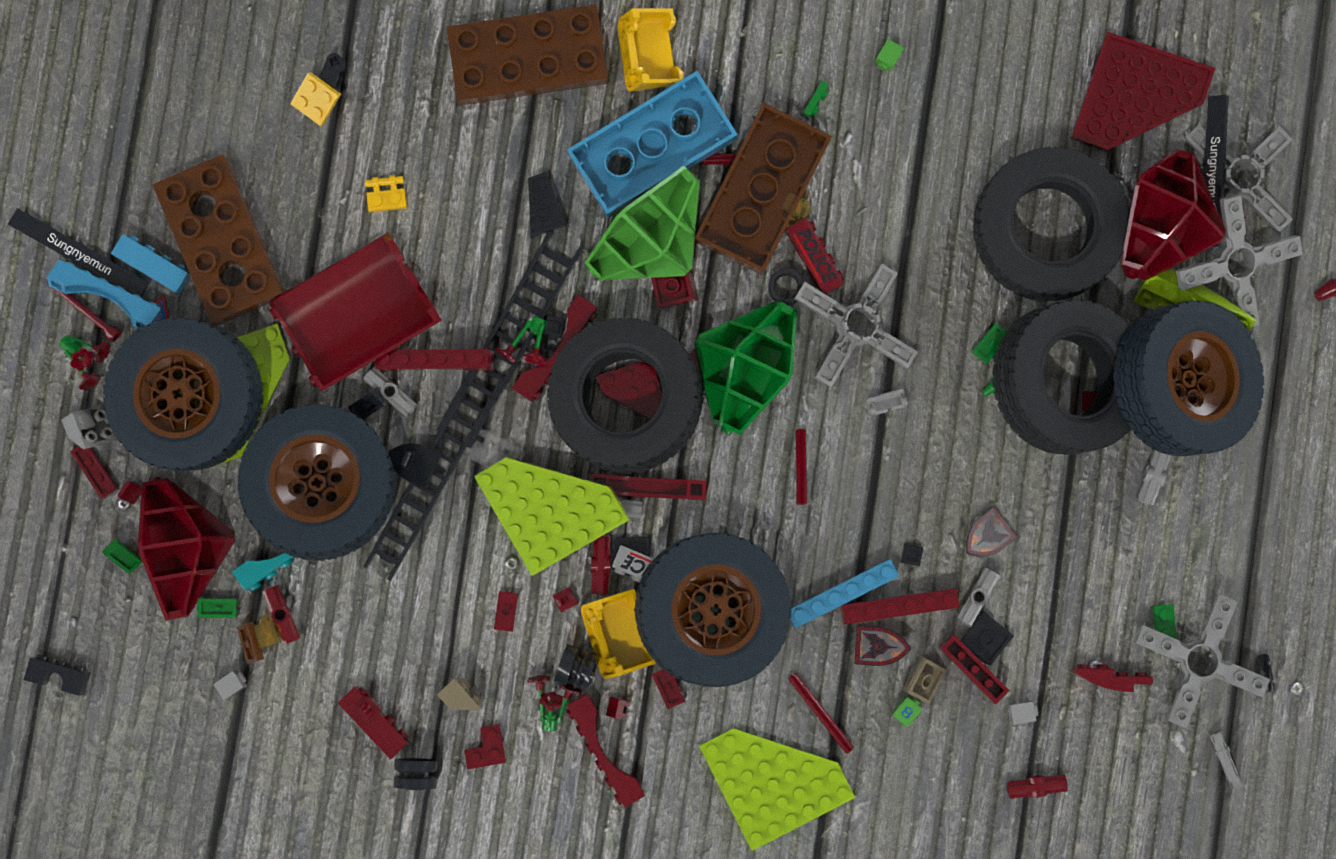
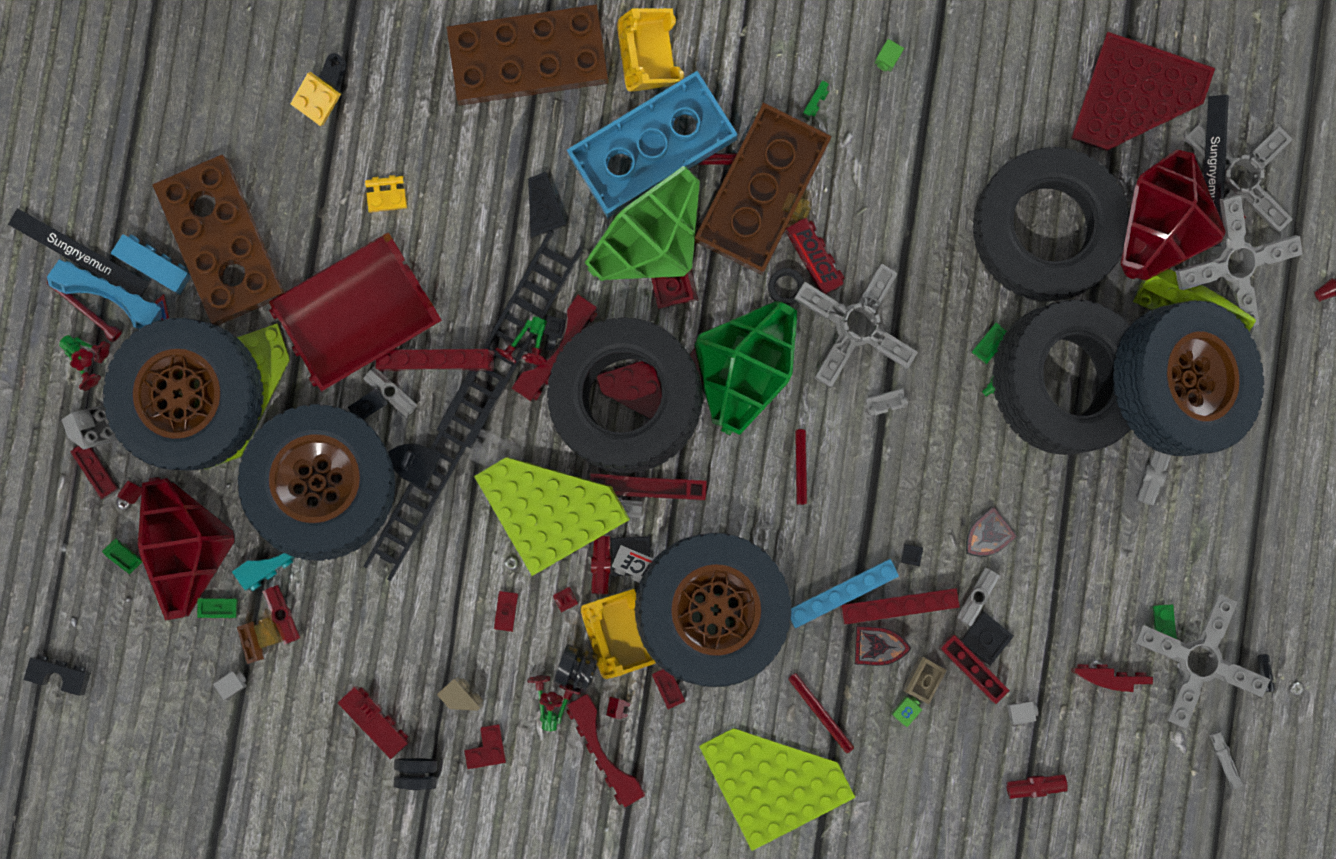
(1086, 399): dark red slope -> none

